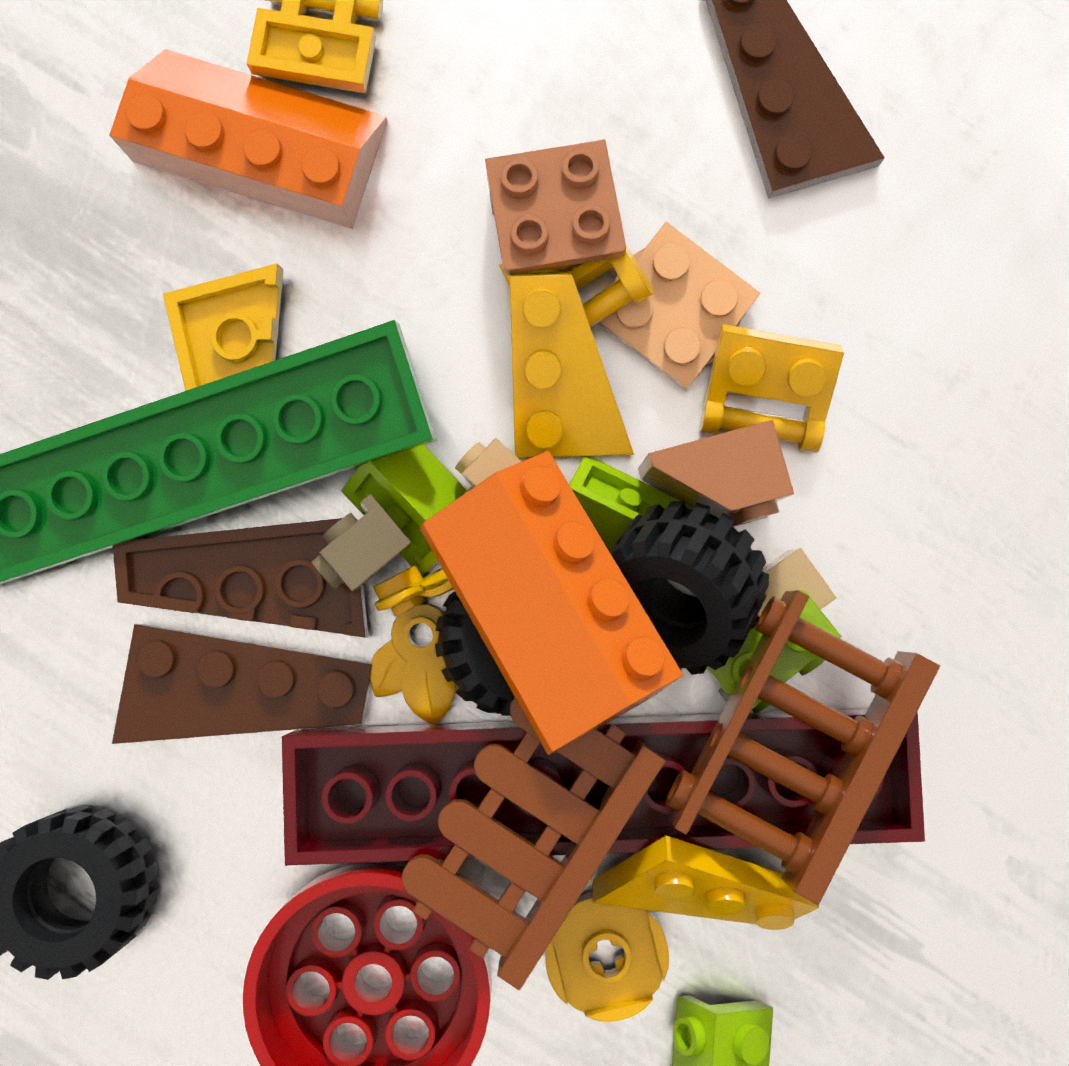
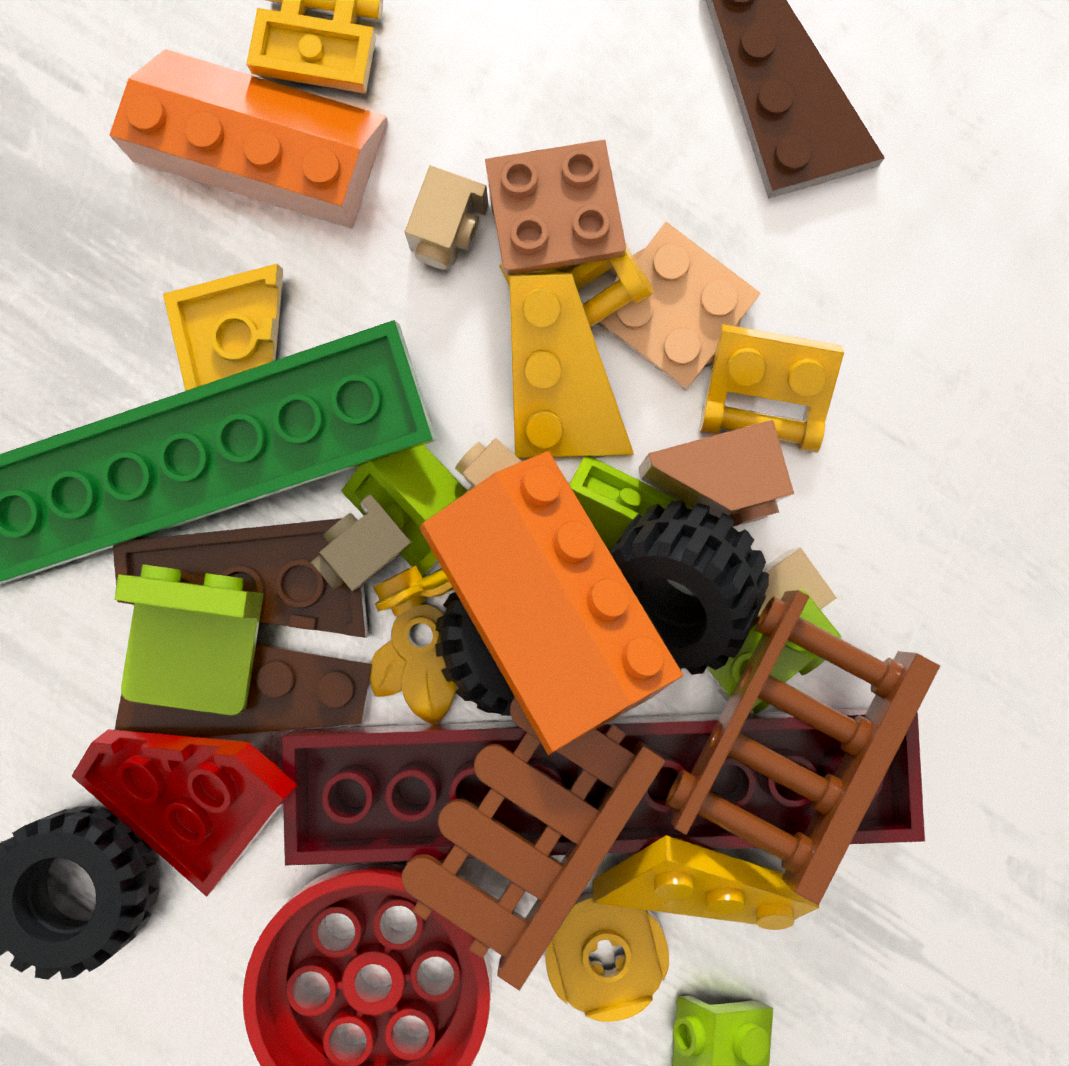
(186, 796): none -> red plate
(189, 640): none -> lime bracket
(444, 217): none -> tan brick

